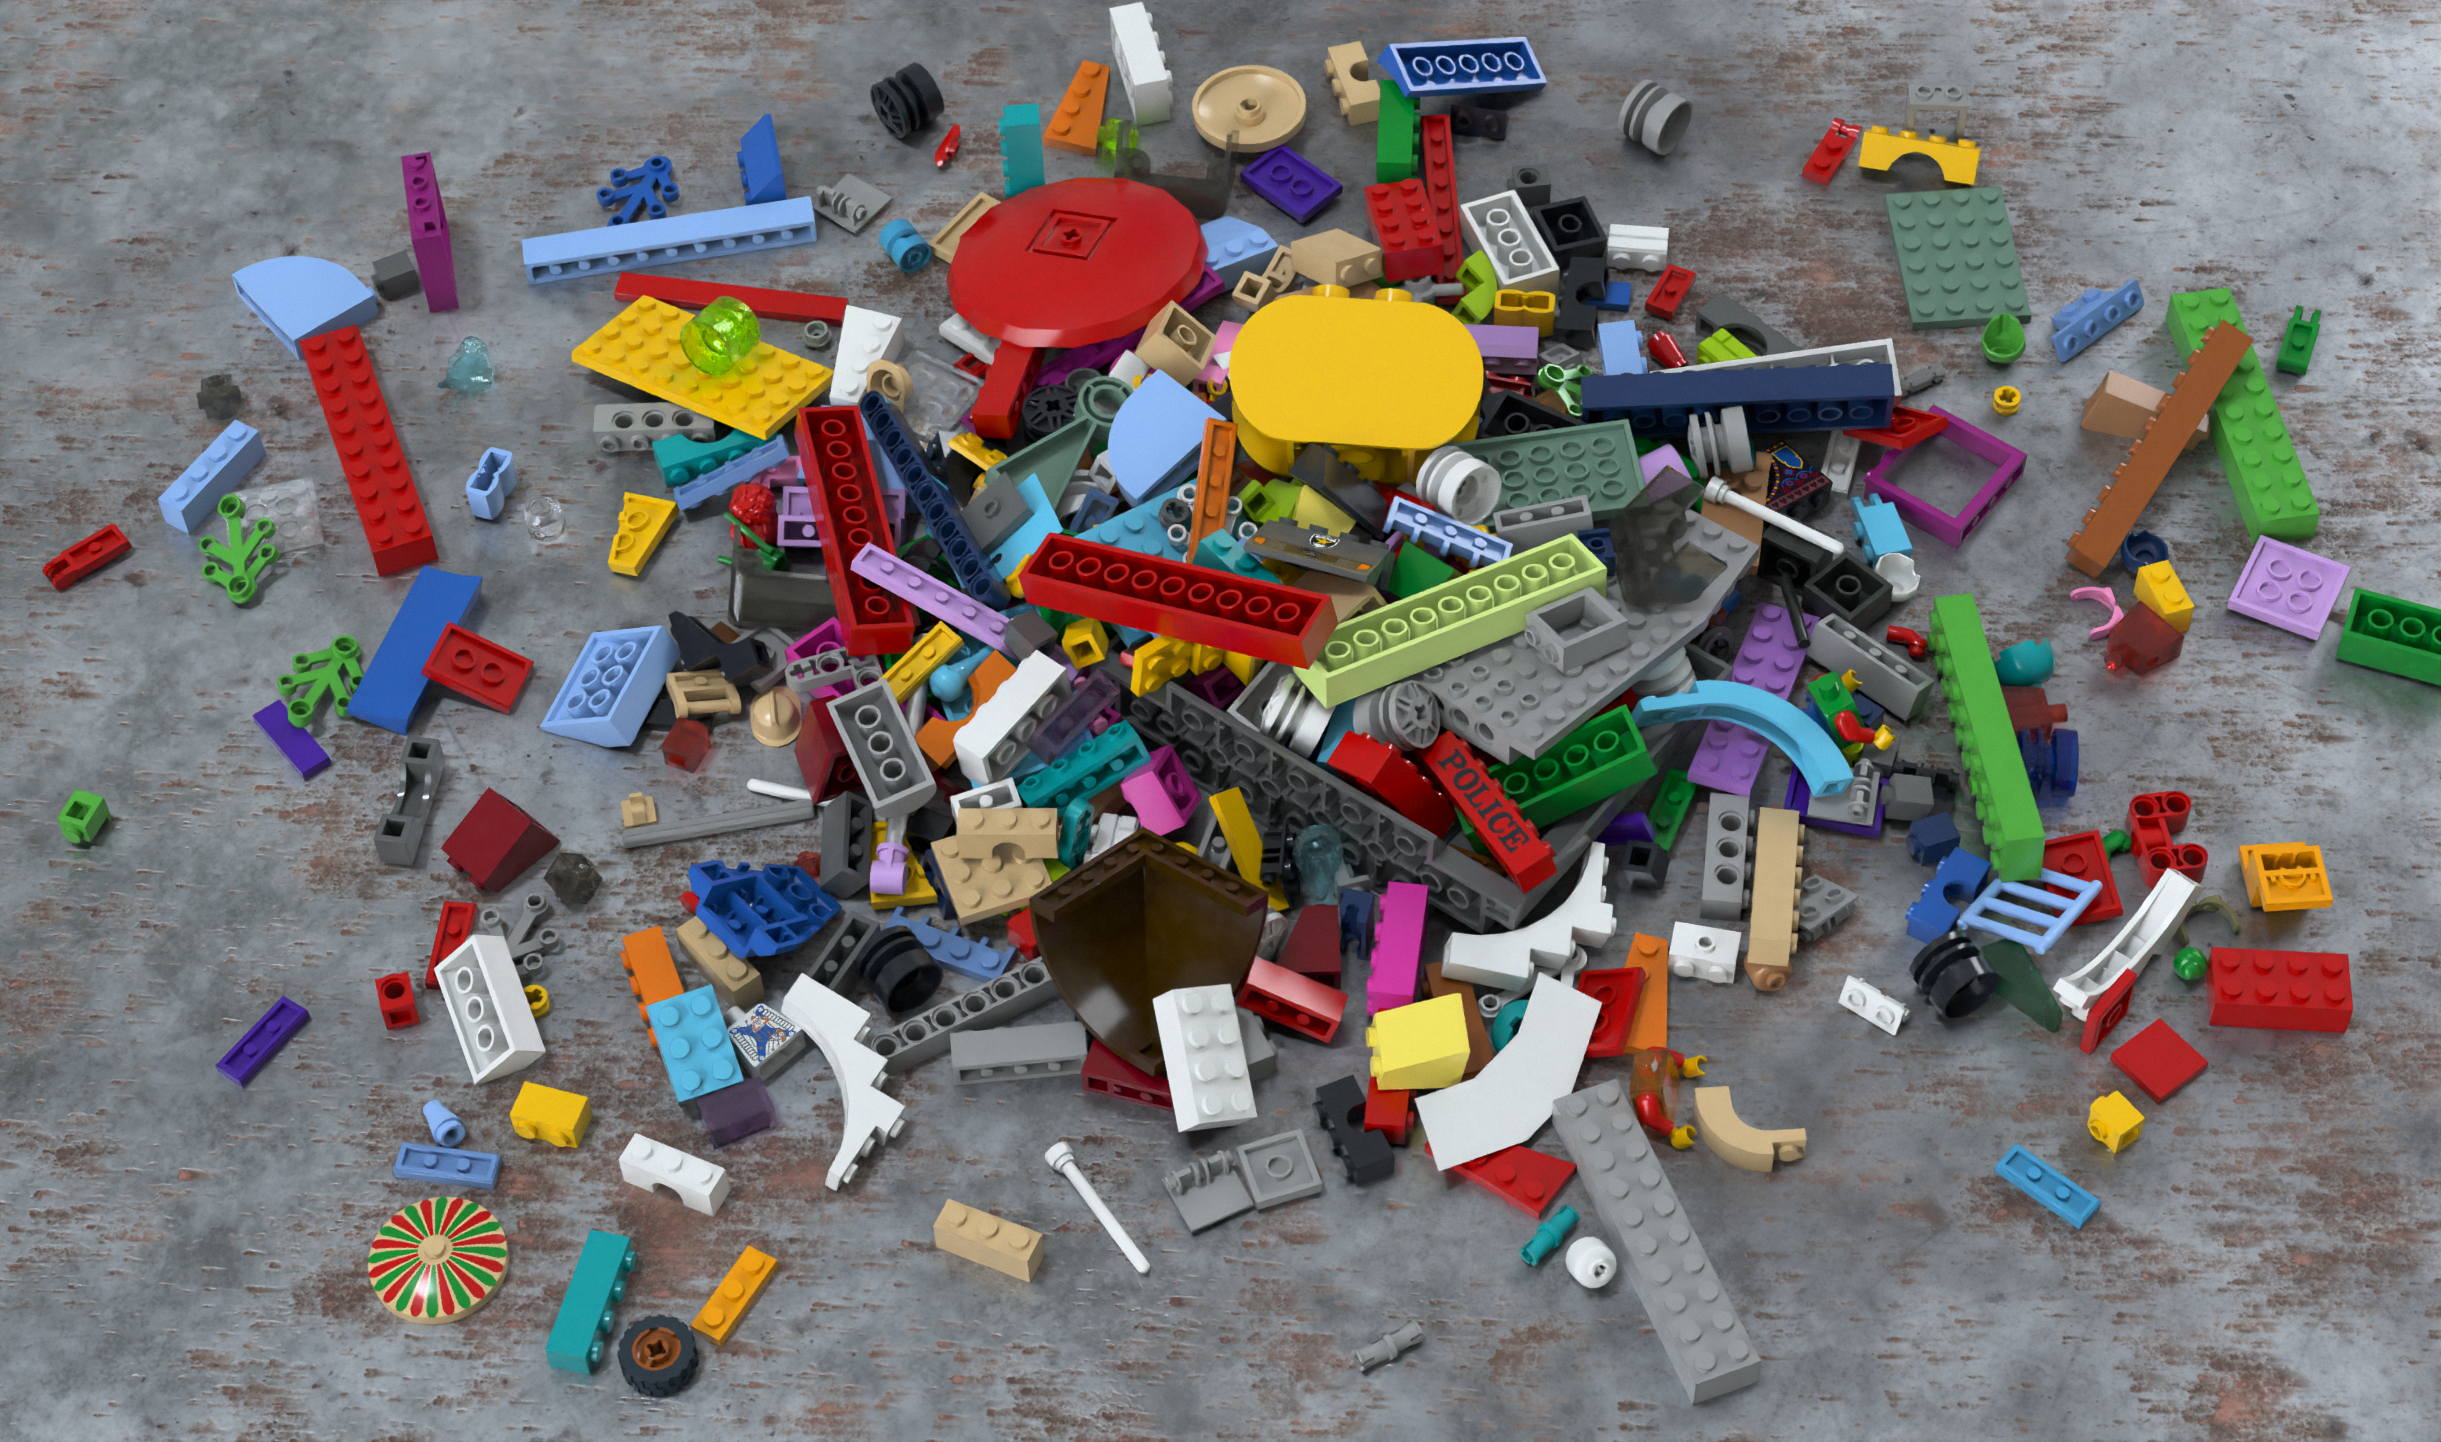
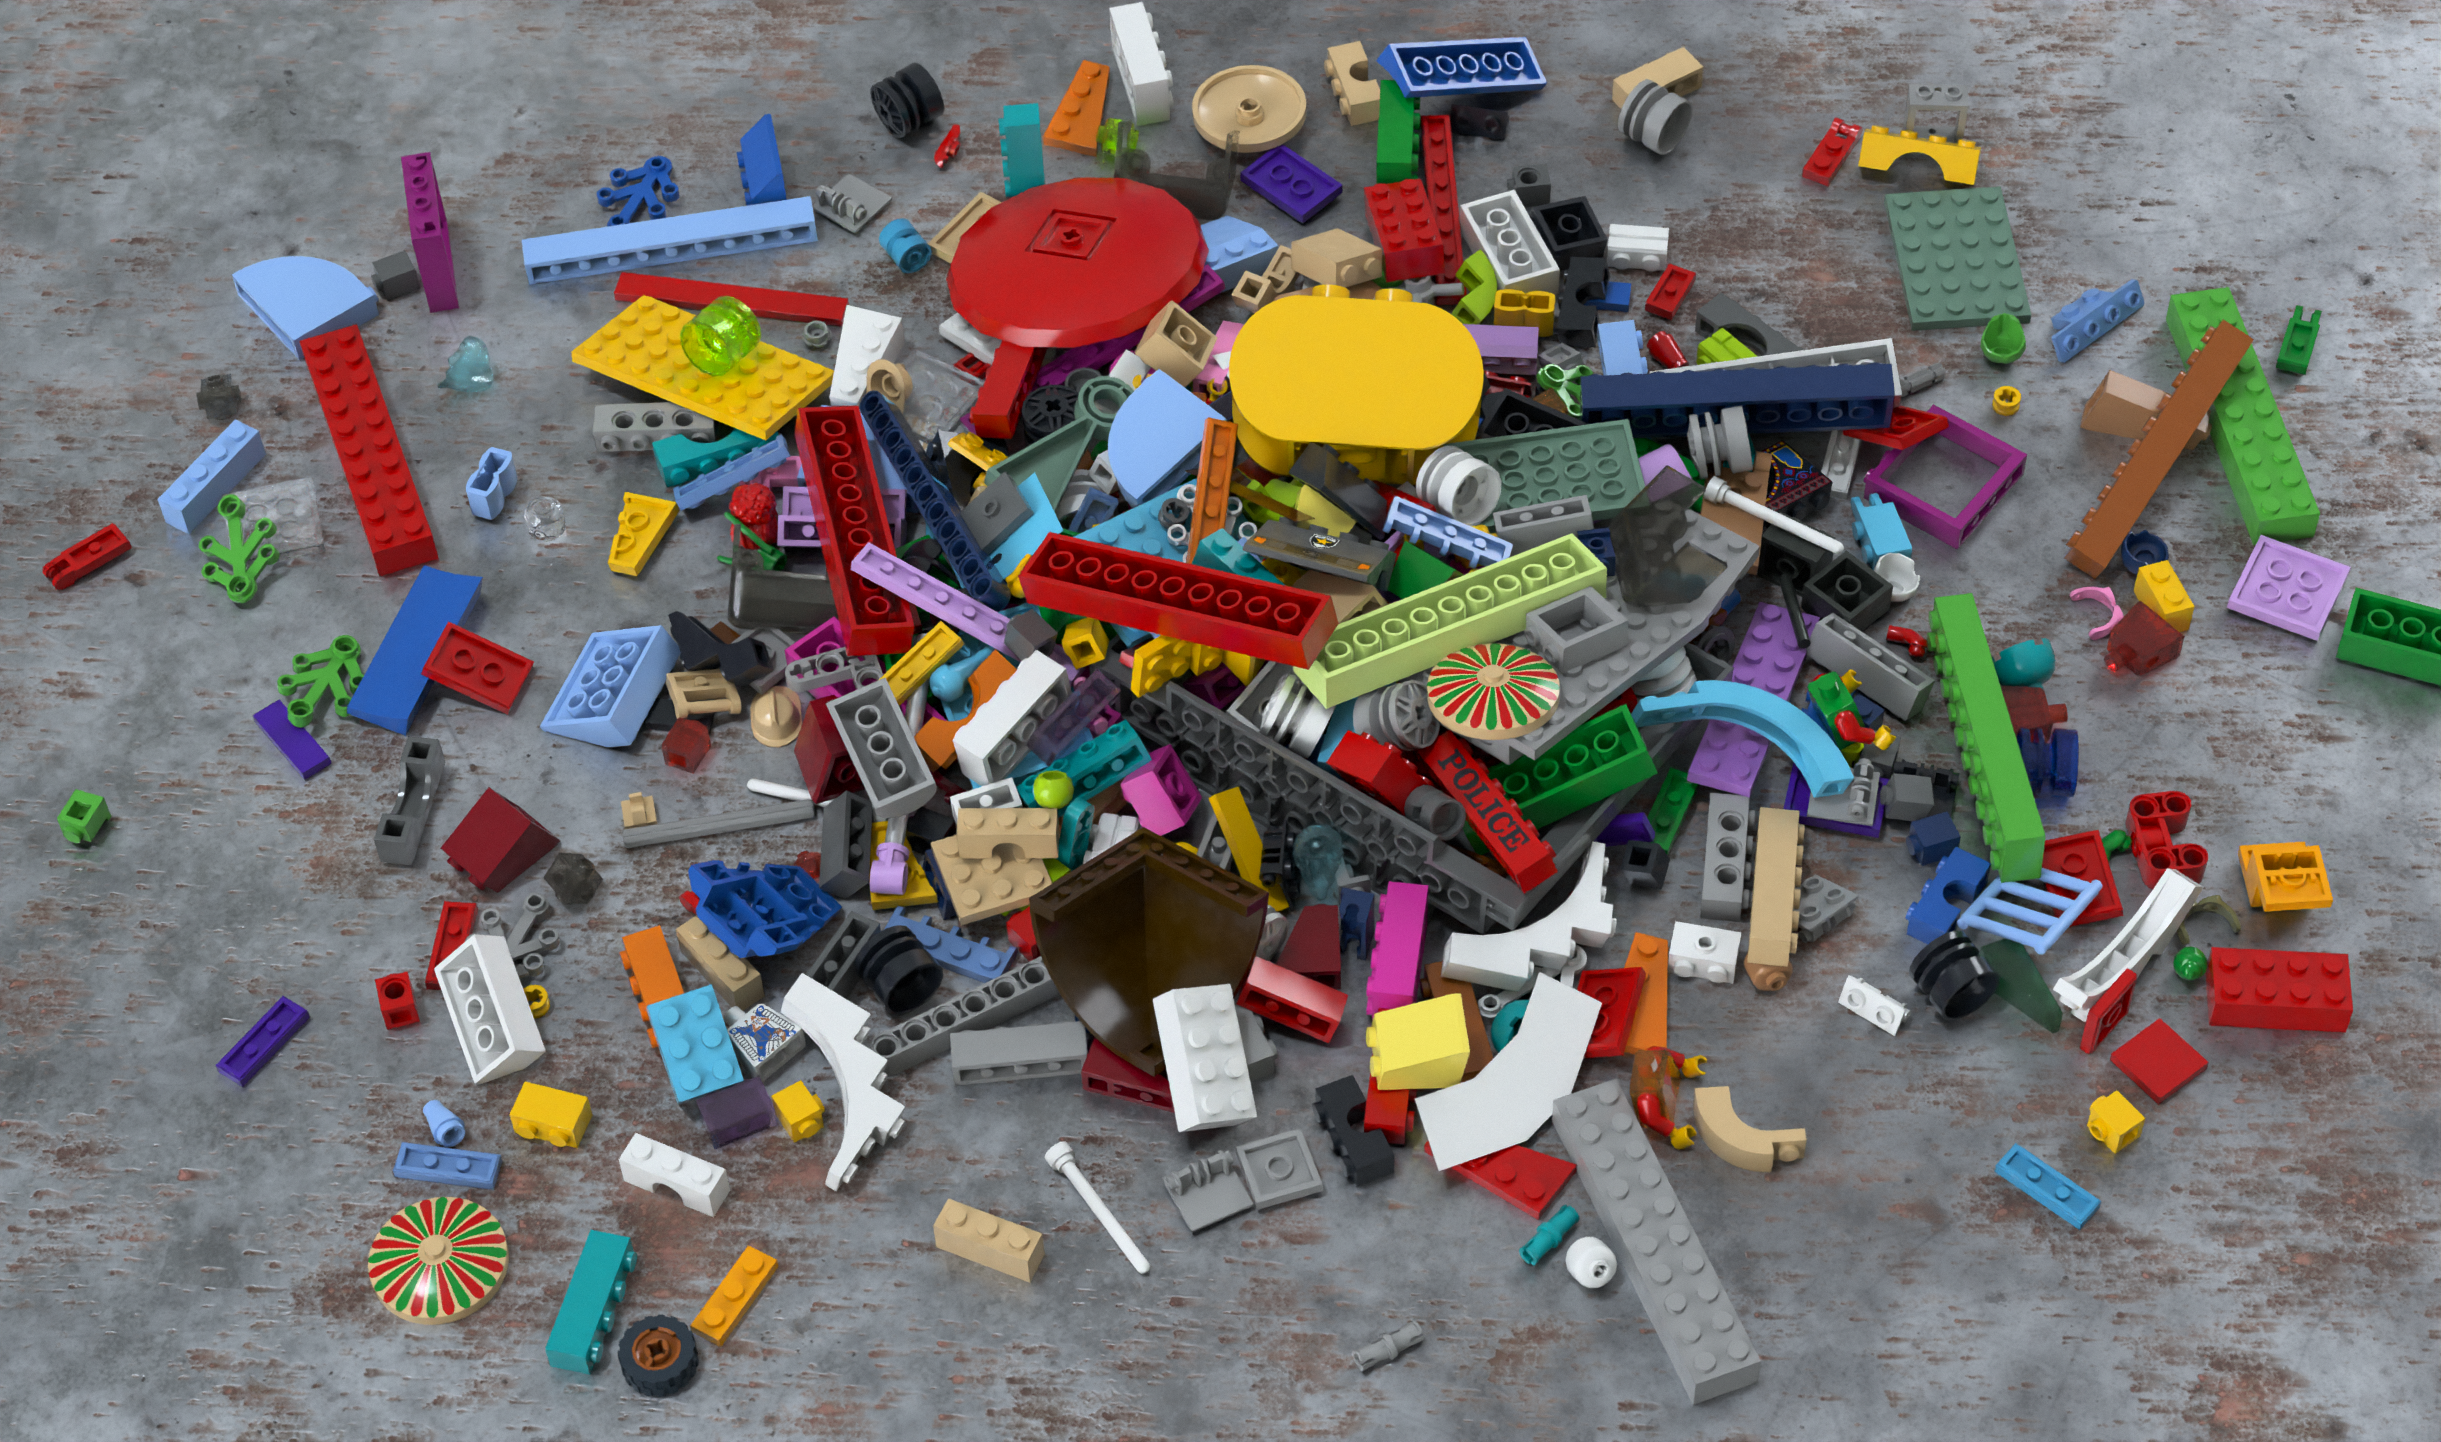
(798, 1111): none -> yellow brick
(1053, 789): none -> lime piece
(1264, 501): none -> reddish brown sticker
(1435, 811): none -> dark grey wheel
(1493, 691): none -> dish
(1675, 71): none -> tan brick

